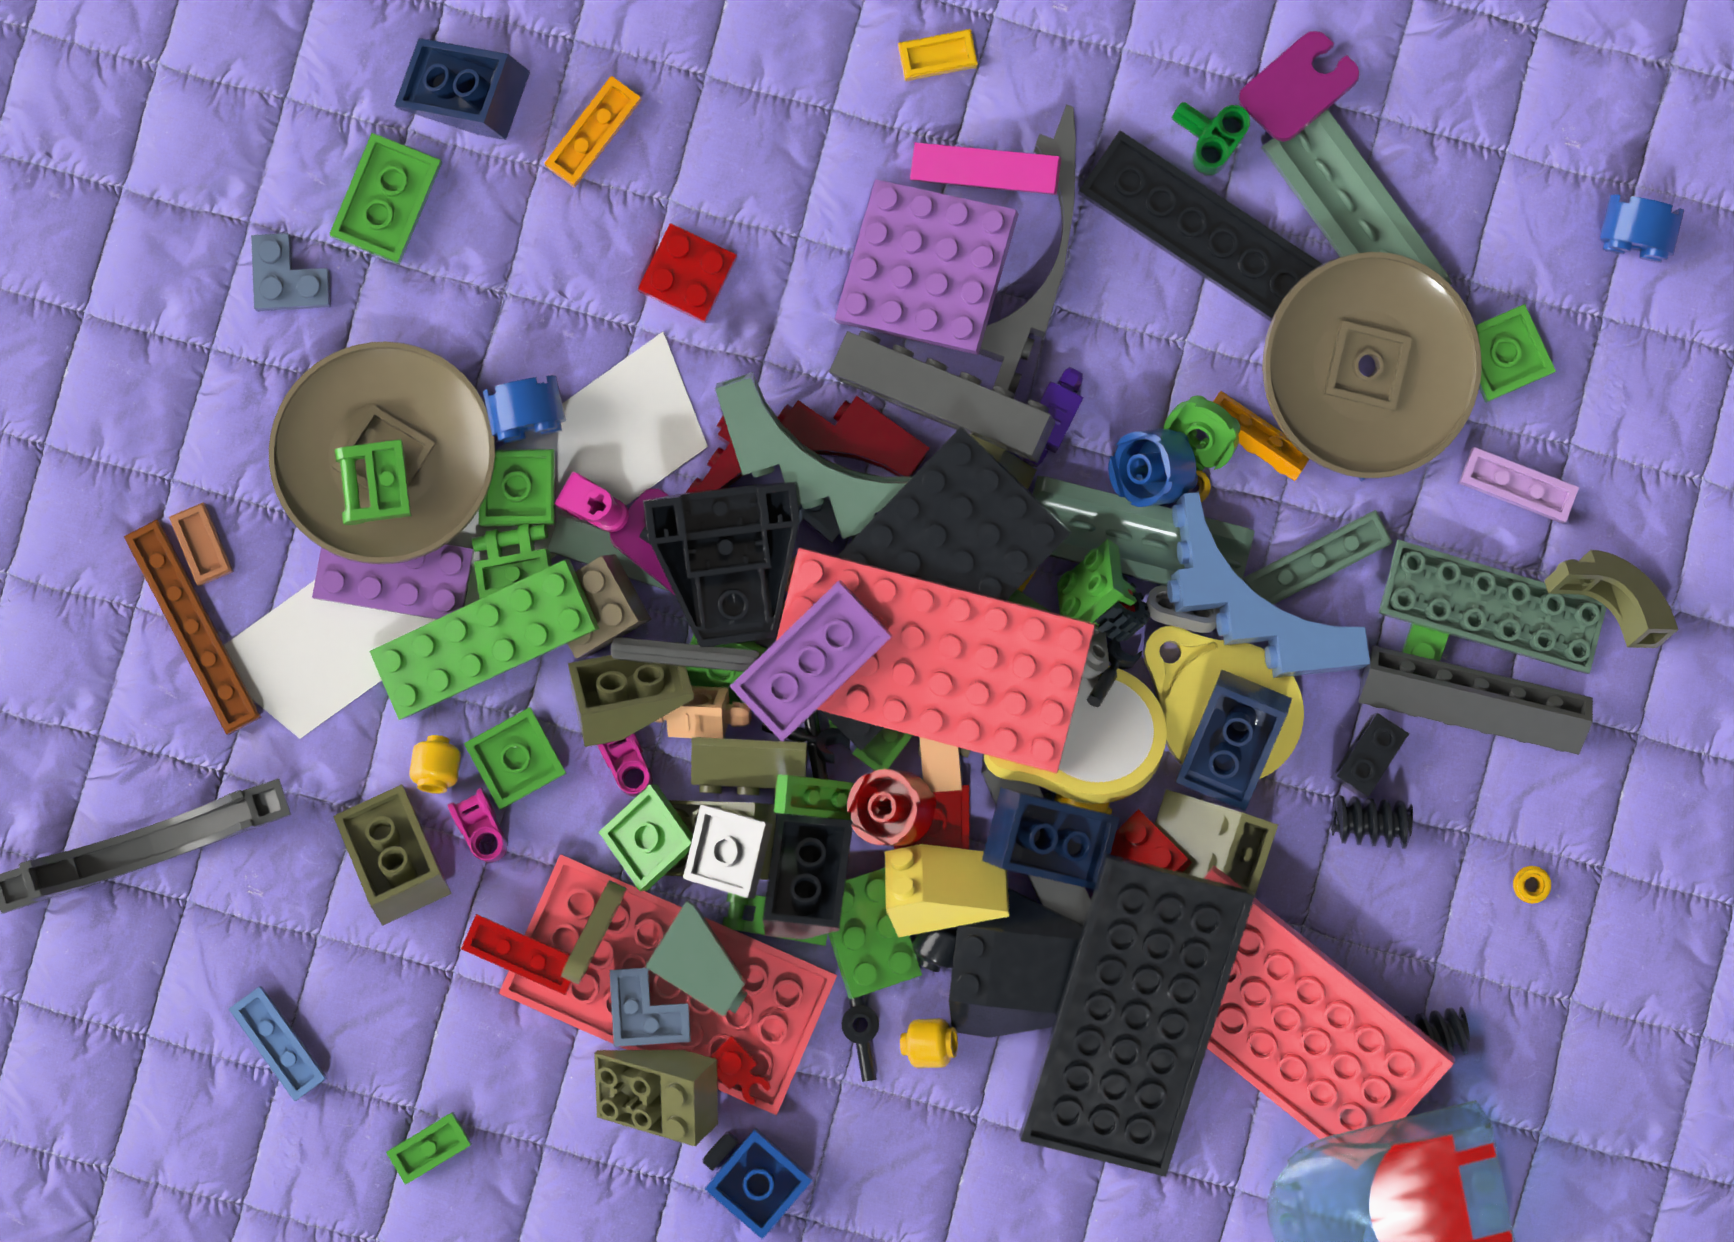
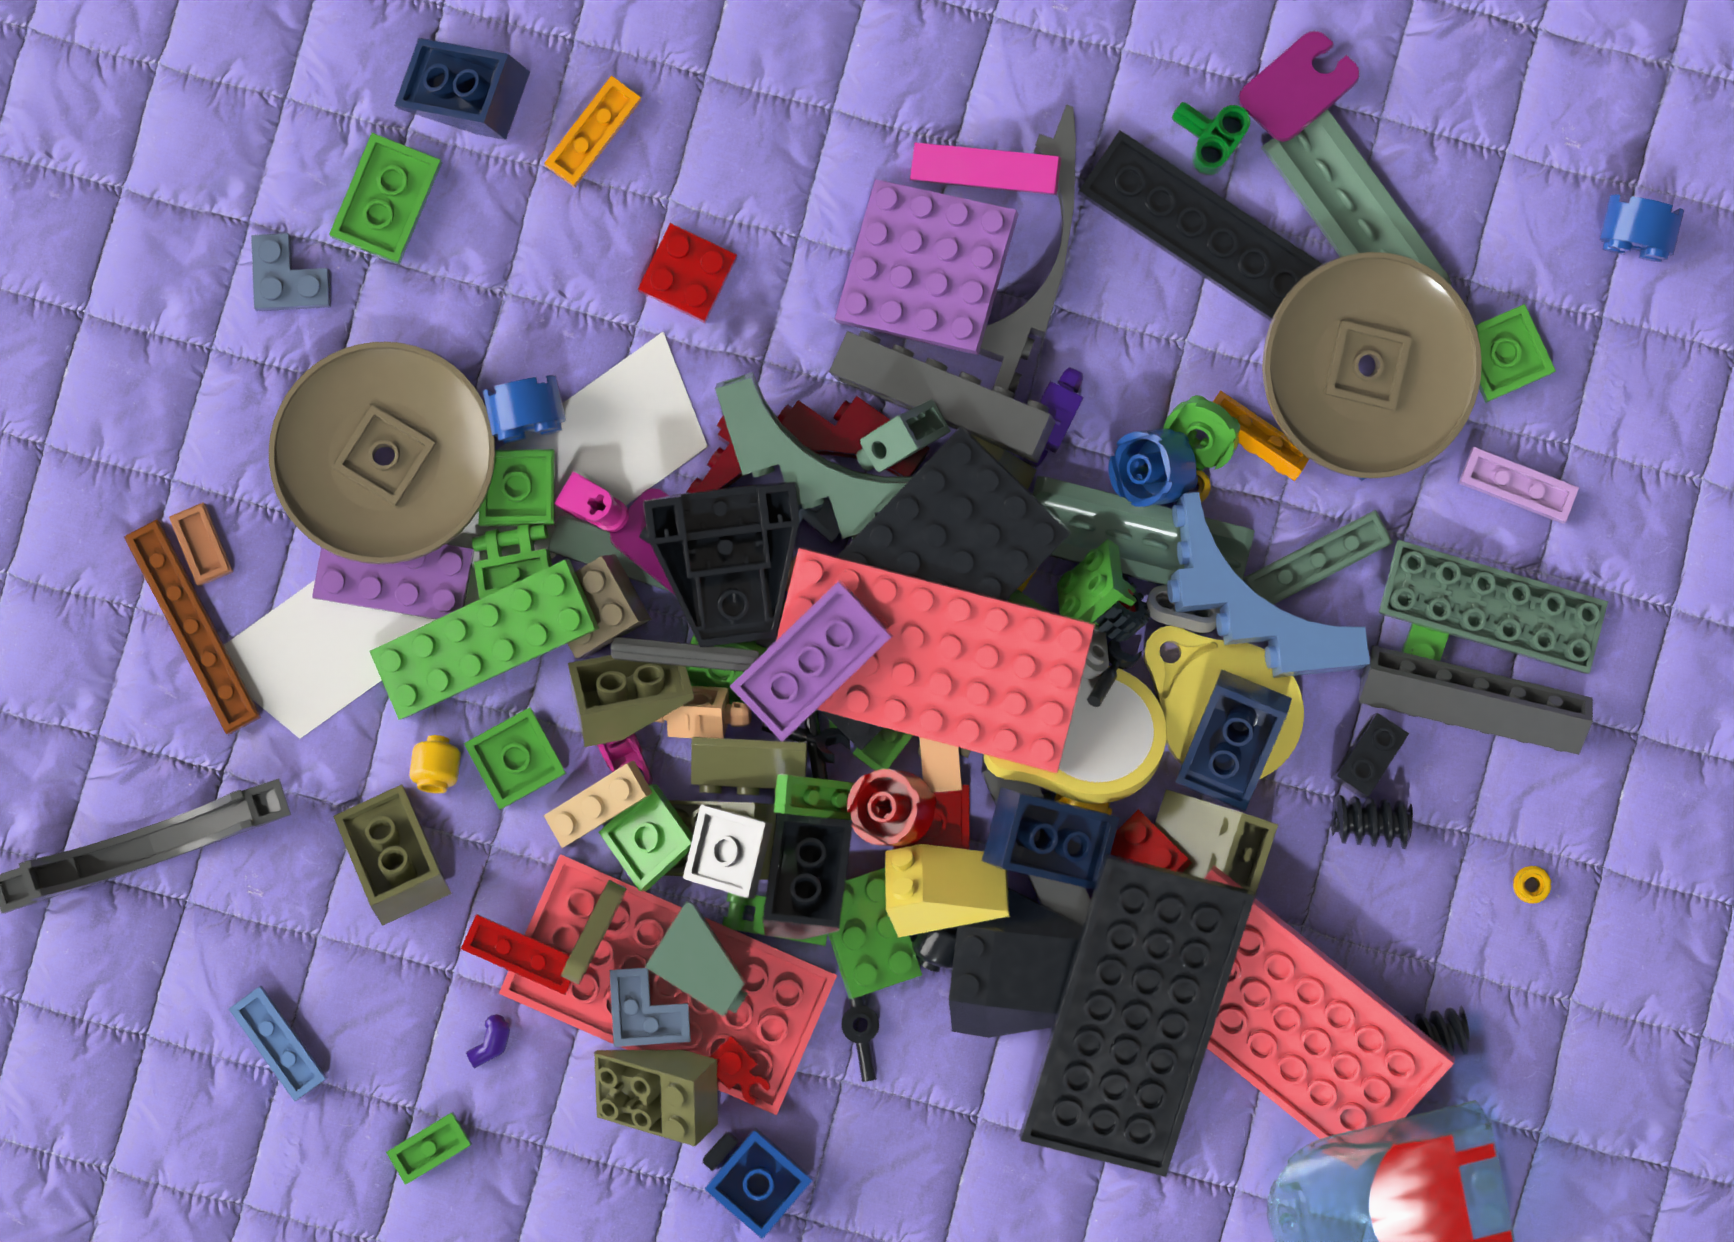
(385, 481): bright green plate -> none
(478, 824): dark pink piece -> none
(494, 1041): none -> dark purple arm
(598, 804): none -> tan plate
(896, 441): none -> sand green torso
(929, 1043): yellow head -> none
(937, 55): yellow tile -> none
(1624, 590): olive arch -> none

